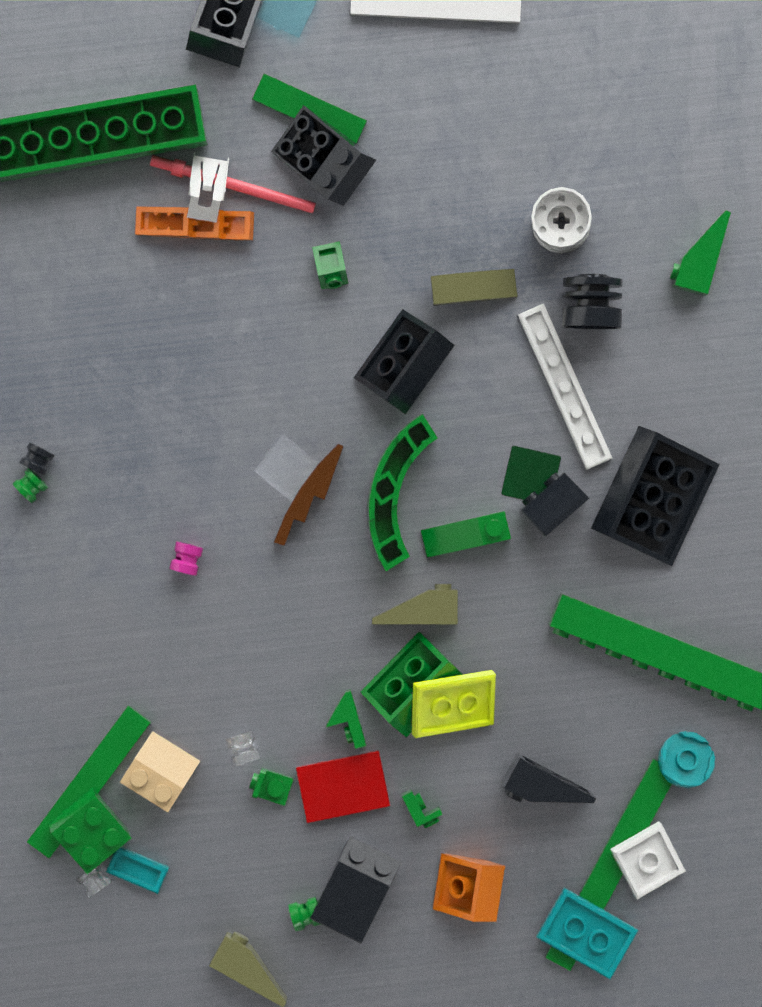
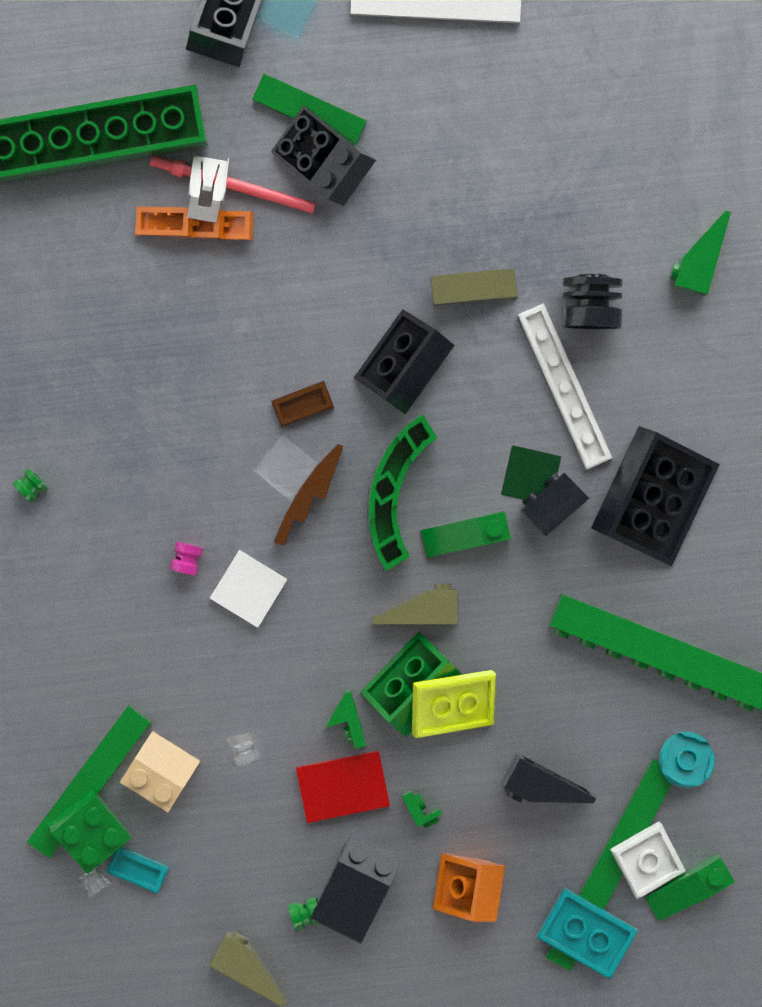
(37, 458): black wheel -> none
(248, 588): none -> white tile
(271, 786): green bracket -> none
(302, 403): none -> reddish brown tile
(330, 265): bracket -> none
(573, 208): white wheel -> none
(690, 887): none -> green slope

